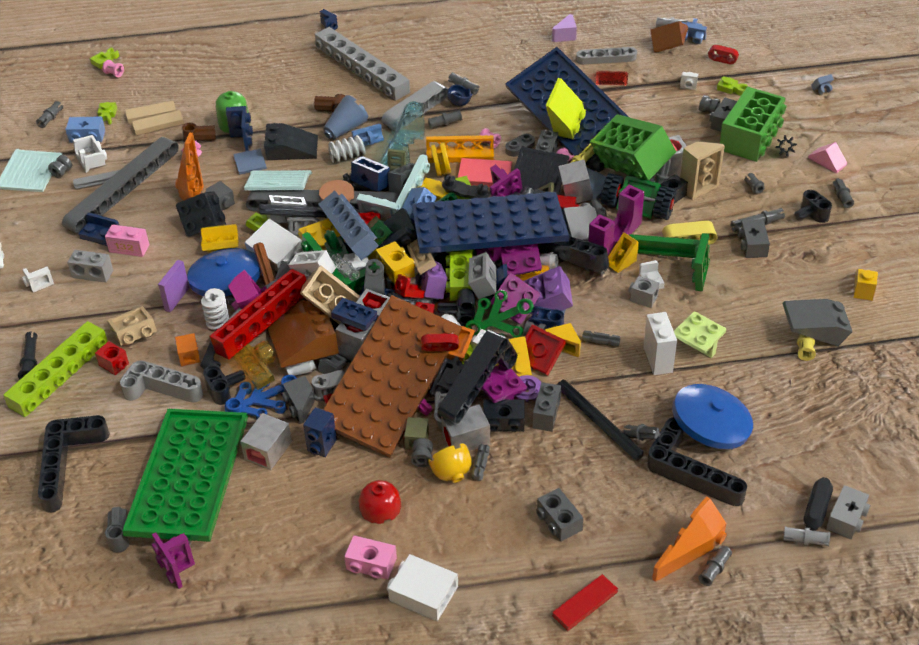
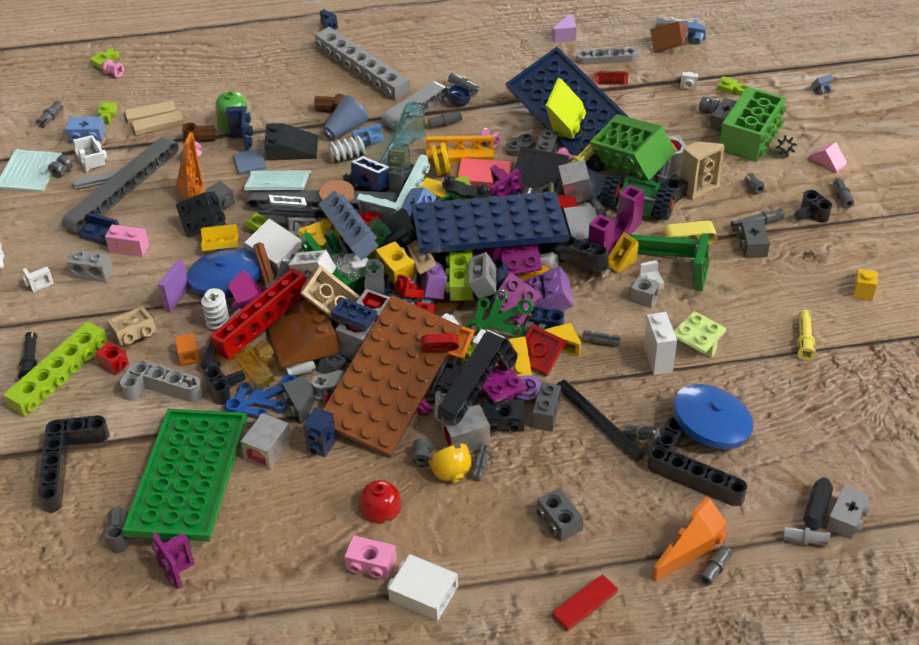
(415, 429): olive brick -> none
(463, 307): black beam -> none
(723, 54): red beam -> none
(818, 319): dark grey slope -> none

